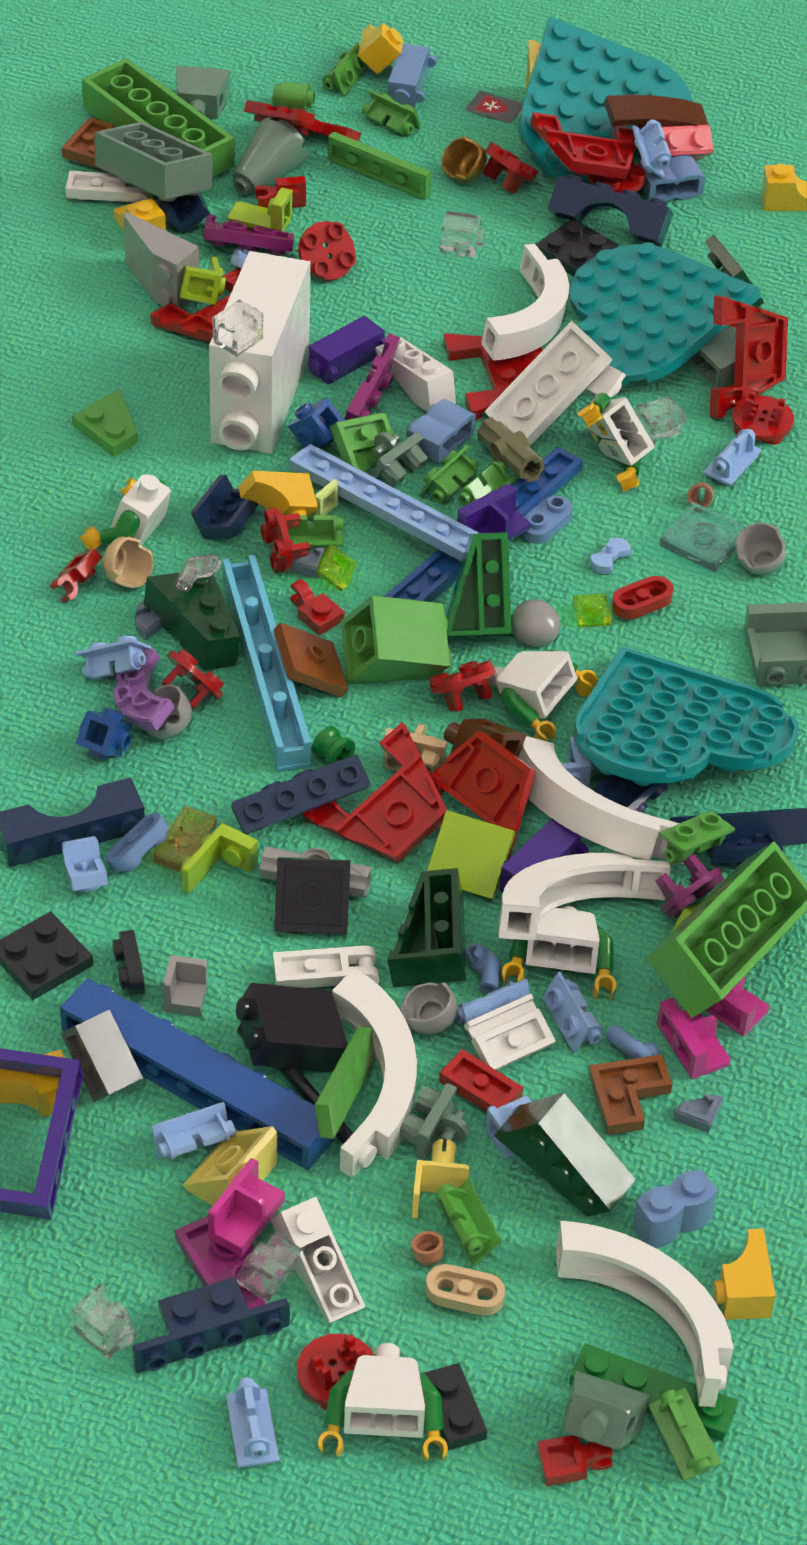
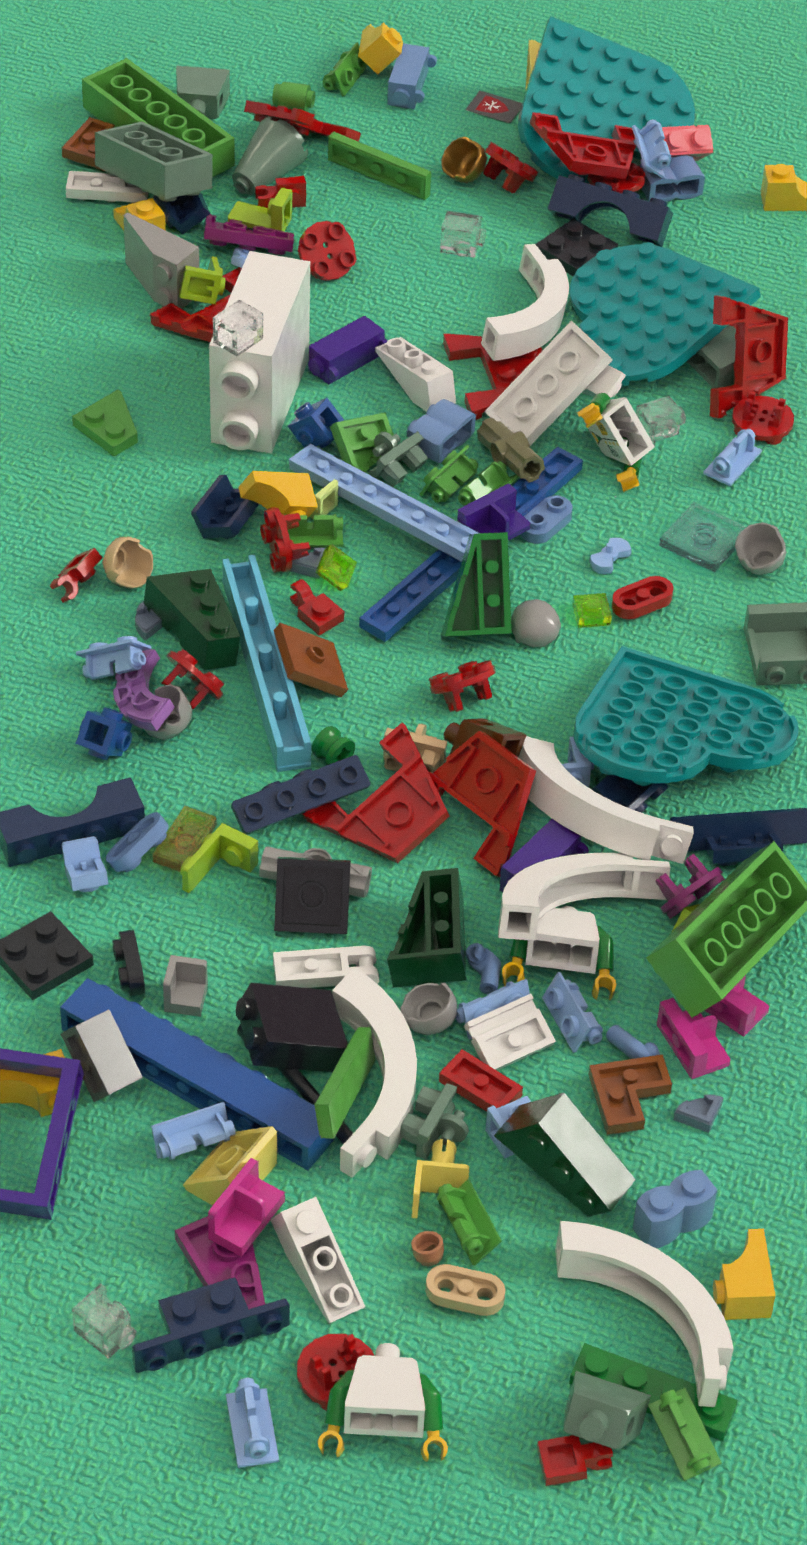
(137, 515): white torso -> none
(197, 568): clear arm -> none
(269, 1266): clear brick -> none
(379, 378): magenta wing -> none
(395, 640): bright green slope -> none
(402, 117): bright green hinge -> none
(460, 1412): black plate -> none
(475, 849): lime tile -> none
(536, 683): white torso -> none
(639, 109): reddish brown slope -> none
(694, 494): nougat hinge -> none
(695, 835): bright green hinge -> none
(722, 258): plate -> none

